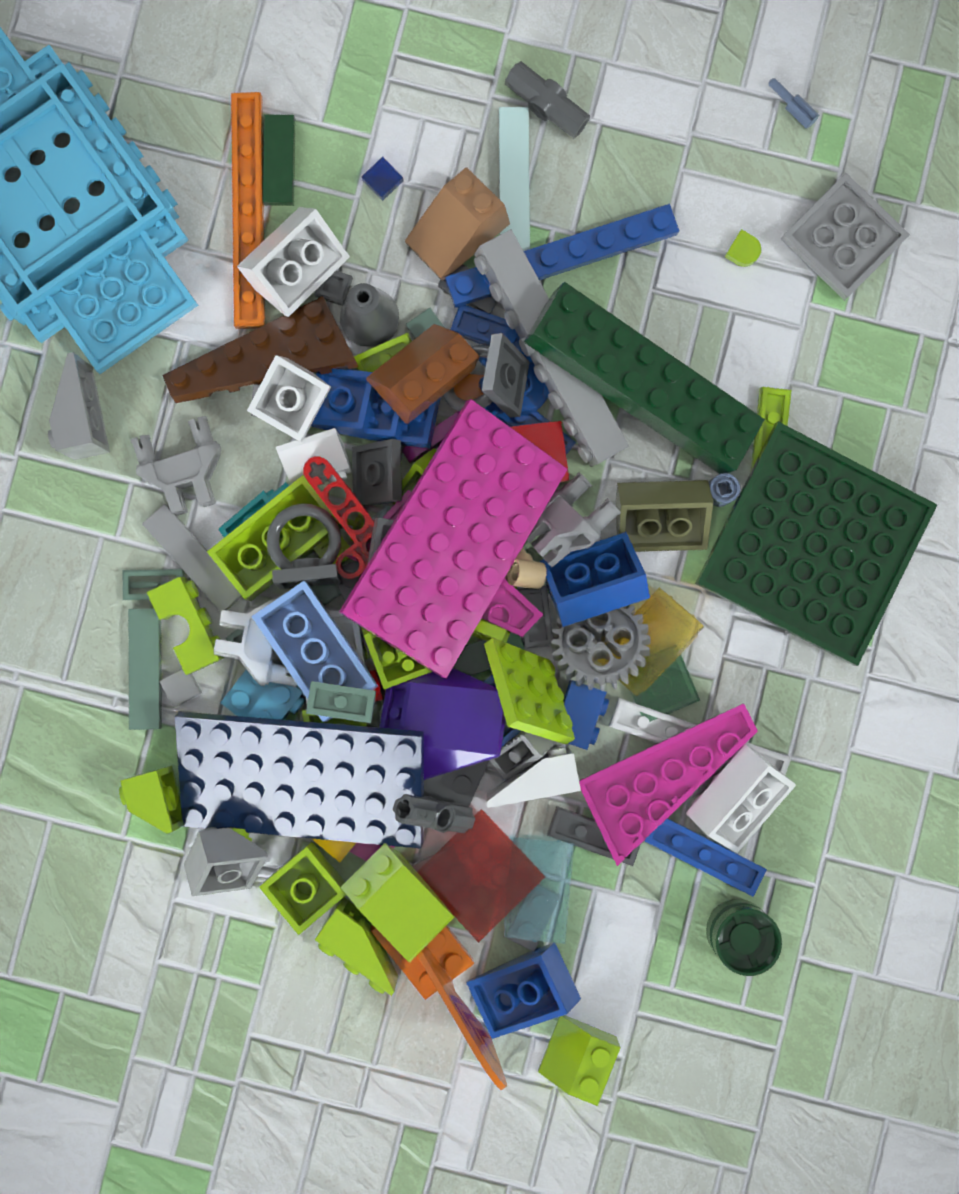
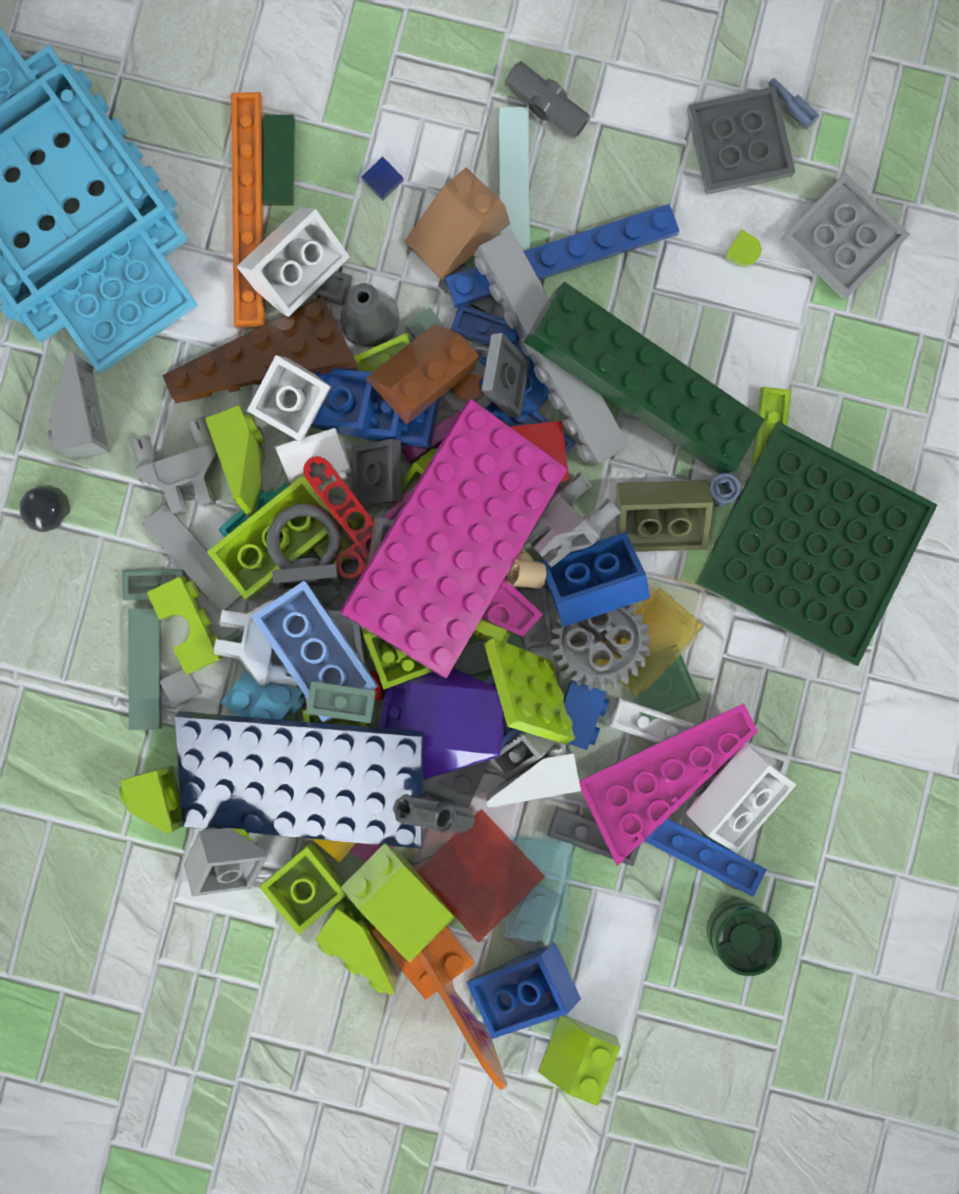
(44, 508): none -> black hair
(240, 454): none -> lime slope
(740, 140): none -> dark grey plate

